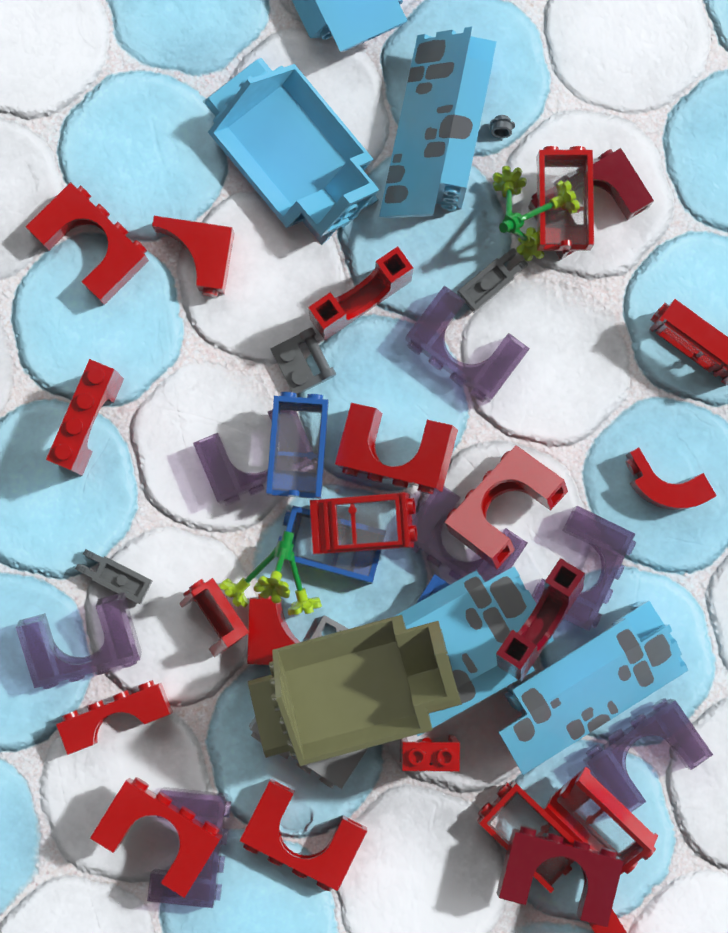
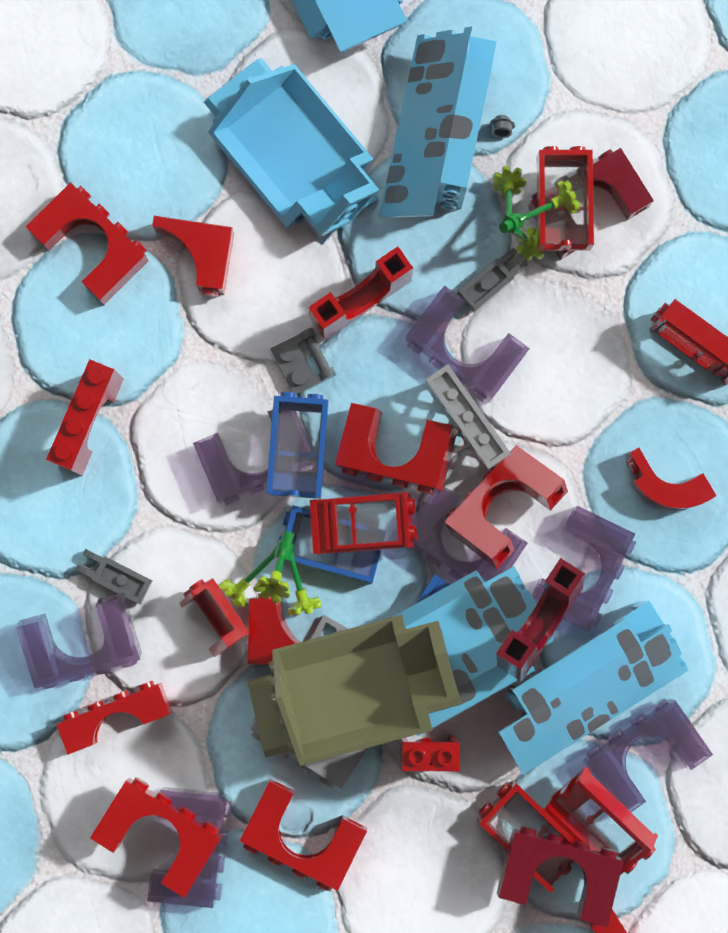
(468, 417): none -> light grey fence

